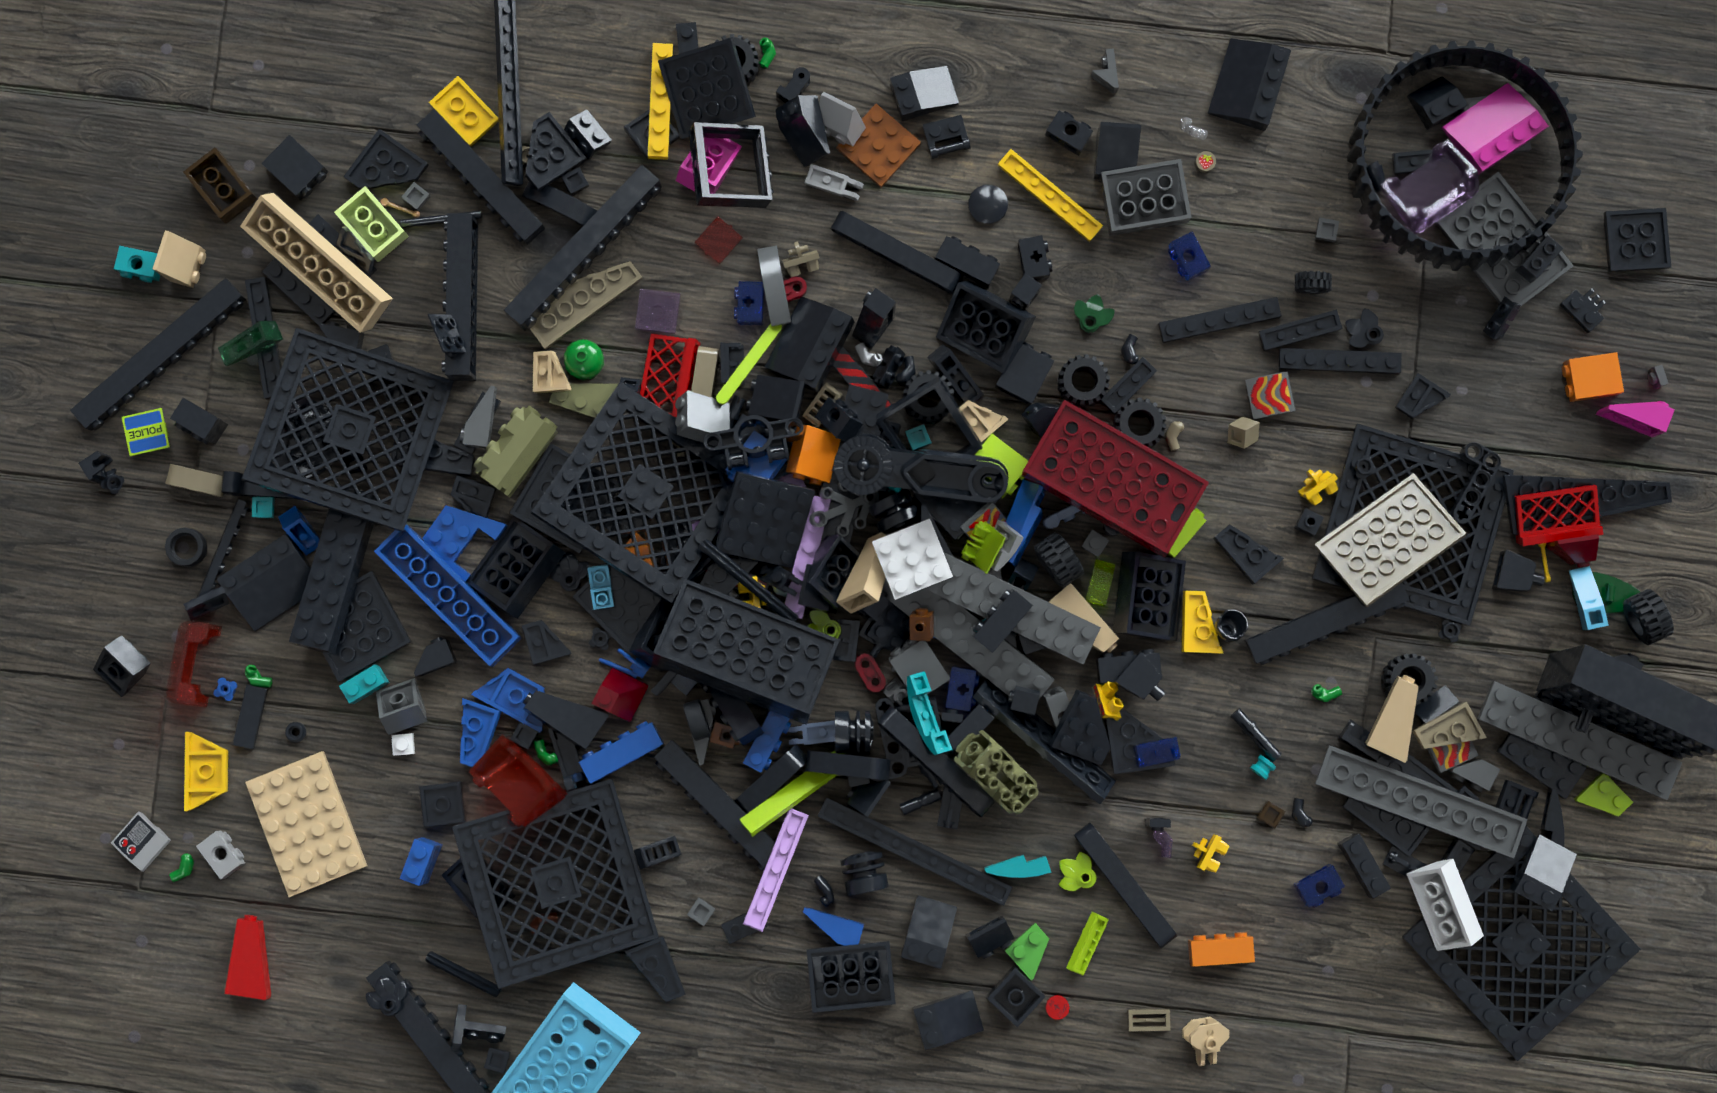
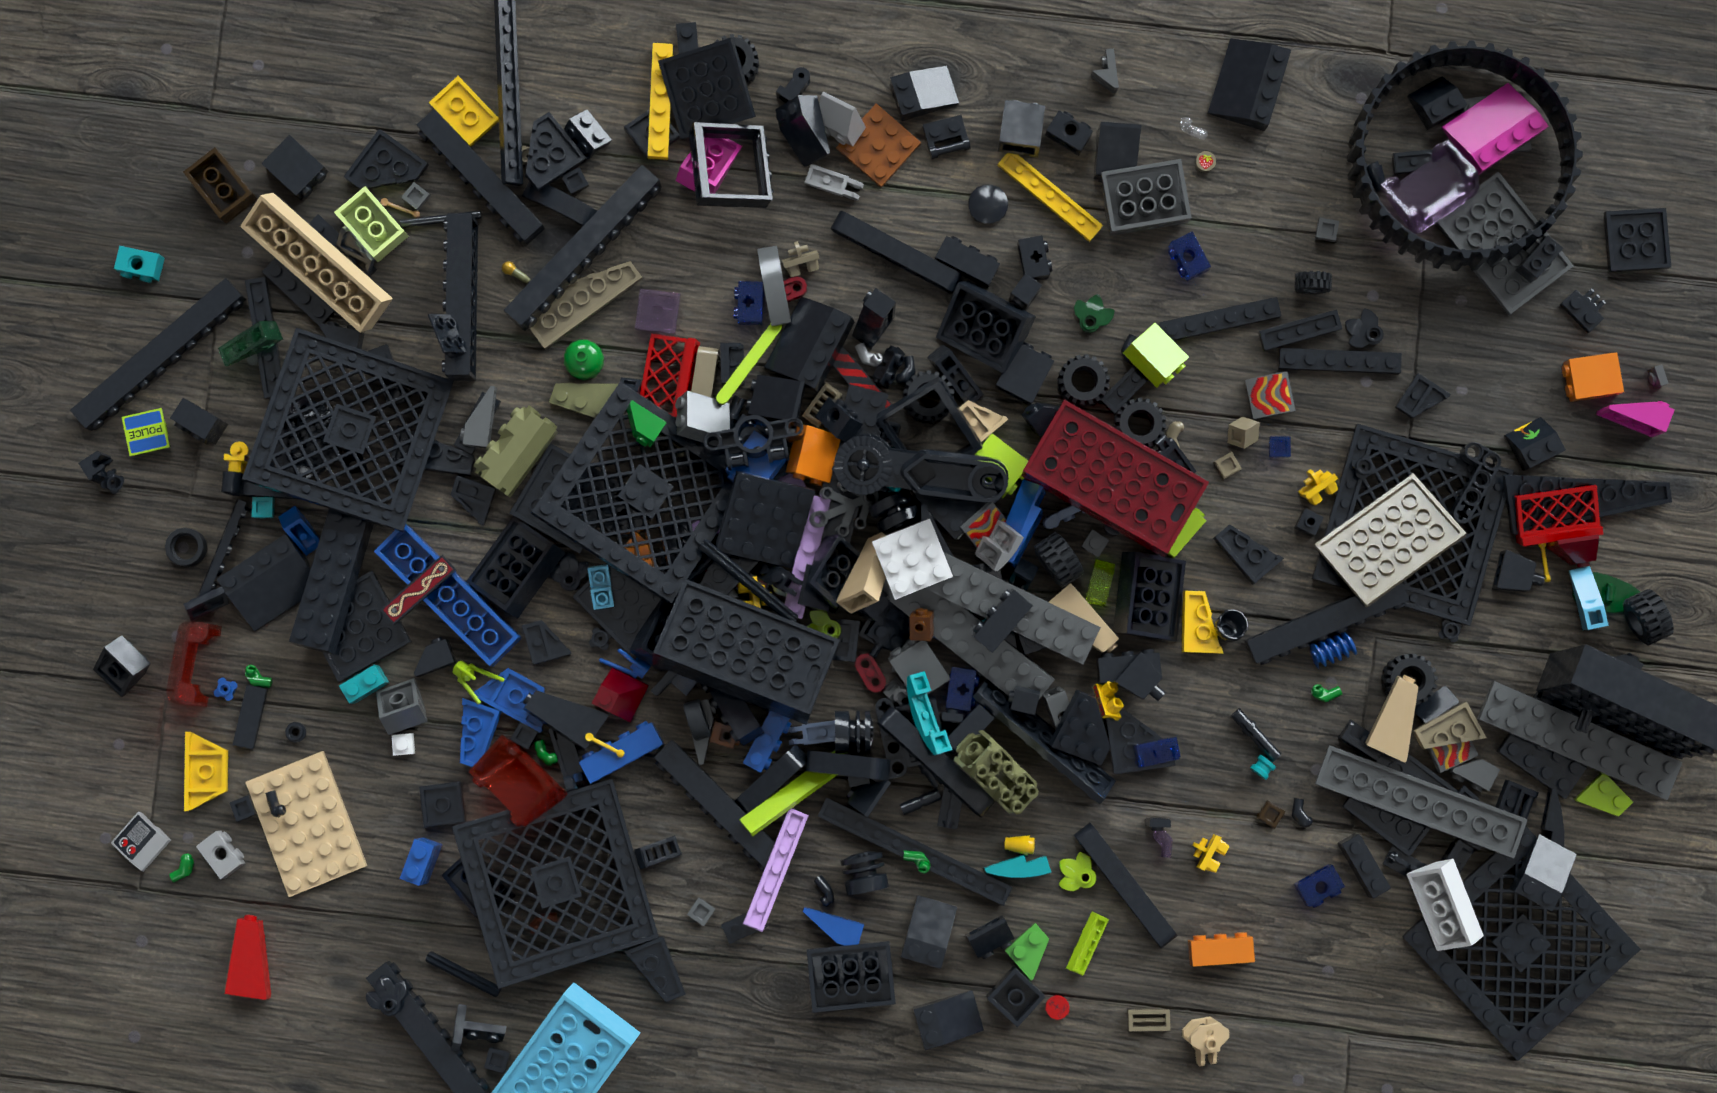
(179, 260): tan slope -> none
(194, 480): dark tan beam -> none
(239, 457): none -> yellow hips
(243, 808): none -> black plate
(273, 803): none -> black arm
(418, 589): none -> tile
(454, 531): blue wing -> none
(466, 673): none -> lime plant
(509, 268): none -> piece
(548, 373): tan wing -> none
(589, 737): none -> yellow hinge
(644, 424): none -> green slope
(718, 240): clear red piece -> none
(768, 51): green arm -> none
(918, 437): teal plate -> none
(919, 859): none -> green arm
(985, 547): lime hinge -> none
(1020, 844): none -> yellow cone
(1021, 128): none -> black brick
(1156, 355): none -> brick
(1171, 450): none -> black hinge
(1227, 465): none -> dark tan tile
(1280, 446): none -> clear blue plate
(1332, 649): none -> blue piece
(1497, 324): black hinge -> none
(1534, 443): none -> black slope

